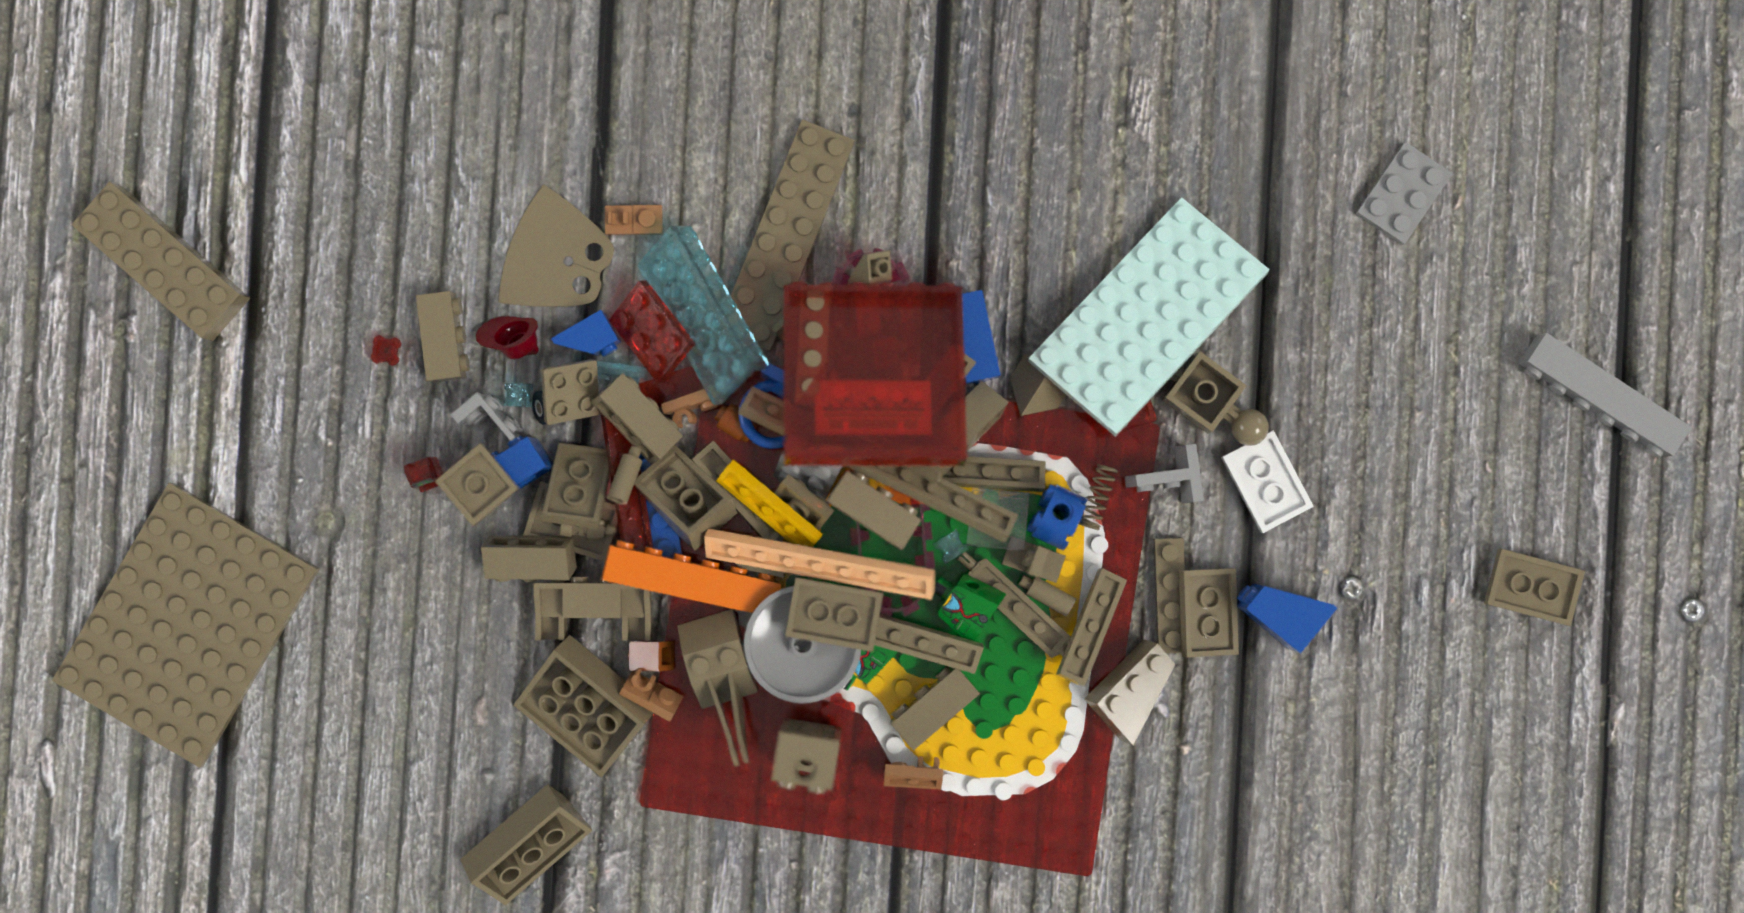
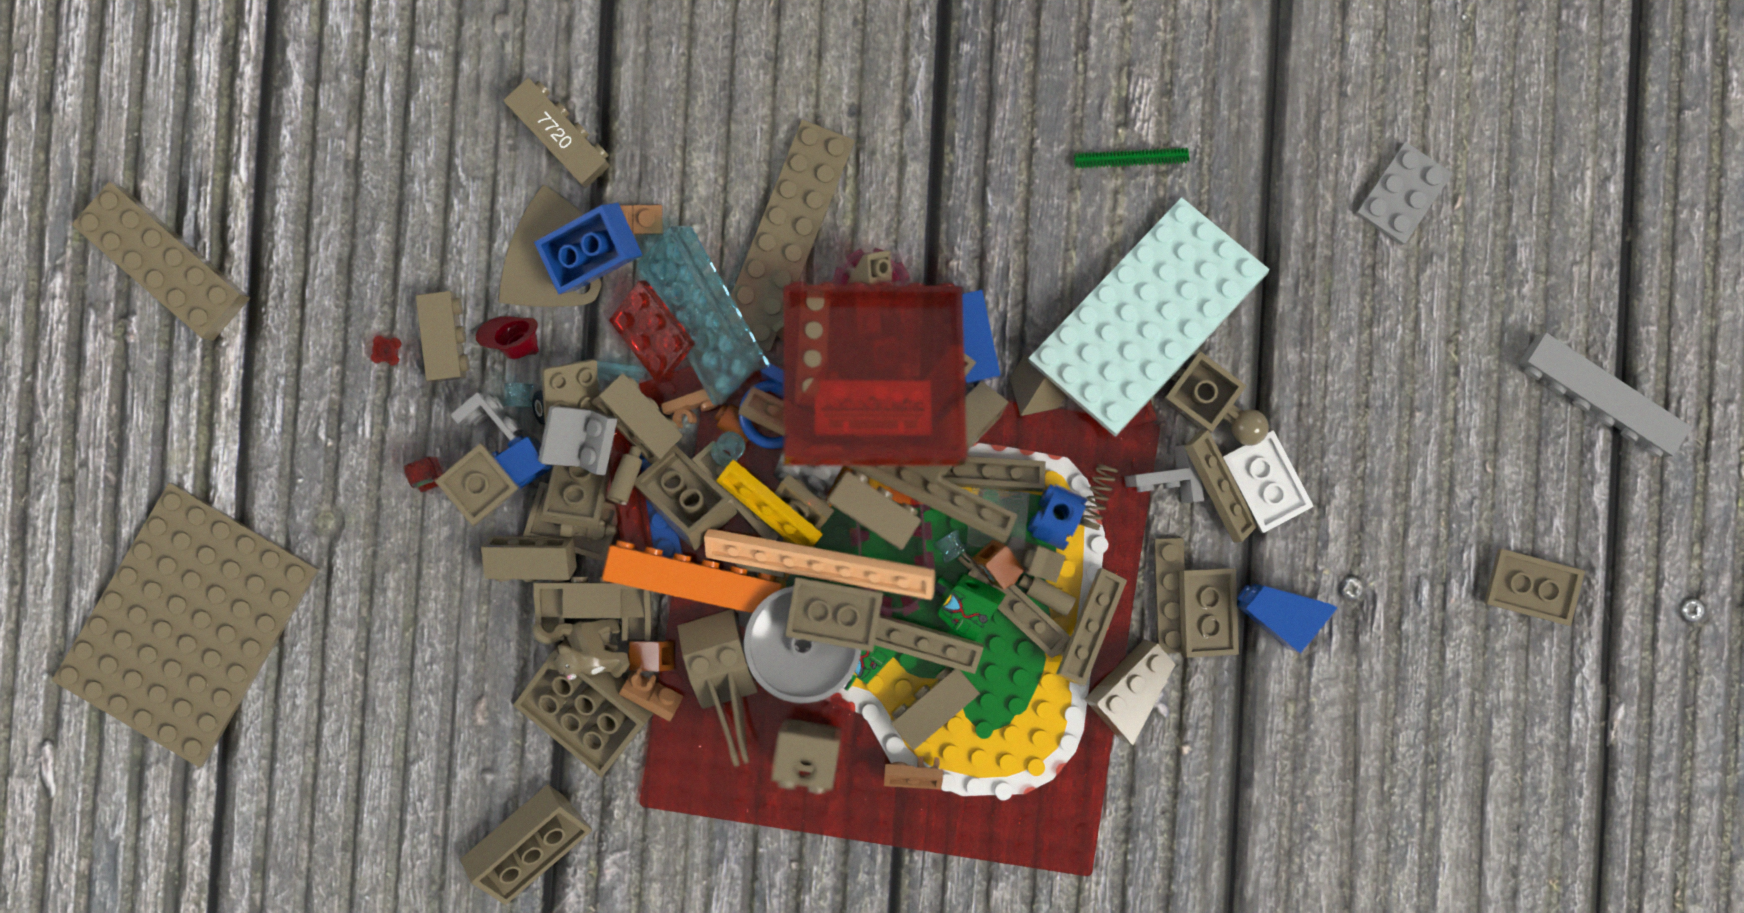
(556, 132): none -> dark tan brick
(578, 438): none -> light grey bracket
(588, 248): none -> blue brick
(589, 650): none -> dark tan animal
(592, 336): blue slope -> none
(732, 443): none -> clear light blue wheel
(998, 564): none -> dark orange brick
(1131, 157): none -> green axle
(1220, 485): none -> dark tan plate

